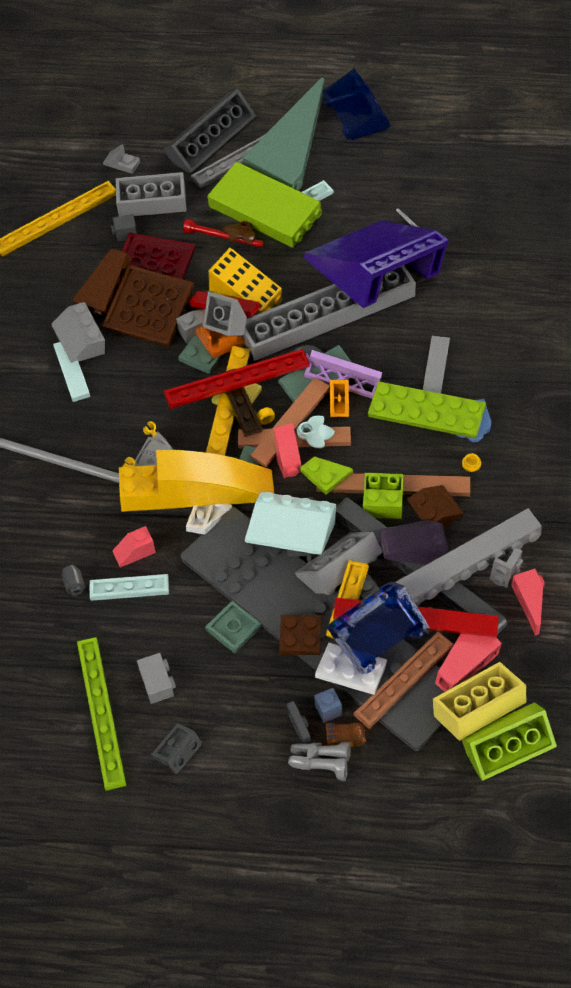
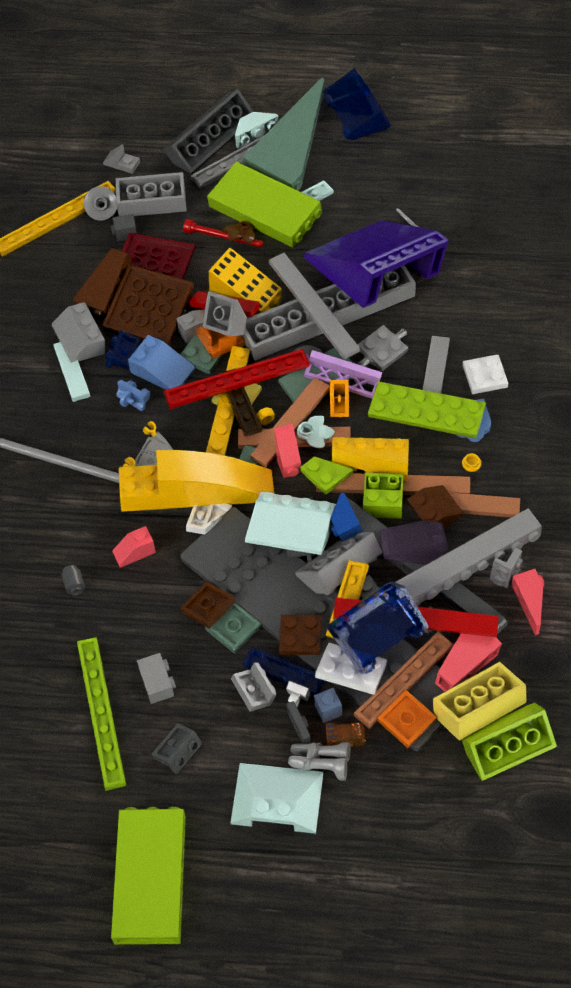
(98, 195): none -> light grey dish
(122, 349): none -> clear blue bracket
(129, 587): light aqua tile -> none
(131, 395): none -> medium blue hips
(149, 876): none -> lime brick
(160, 364): none -> medium blue slope
(208, 604): none -> reddish brown plate
(253, 127): none -> light aqua slope
(254, 687): none -> light grey bracket
(277, 796): none -> light aqua slope
(283, 670): none -> clear blue tile
(297, 693): none -> white tile
(314, 306): none -> light grey tile
(344, 519): none -> blue slope
(372, 454): none -> yellow wedge
(382, 348): none -> light grey plate
(406, 719): none -> orange plate
(485, 374): none -> white plate
(487, 505): none -> nougat tile

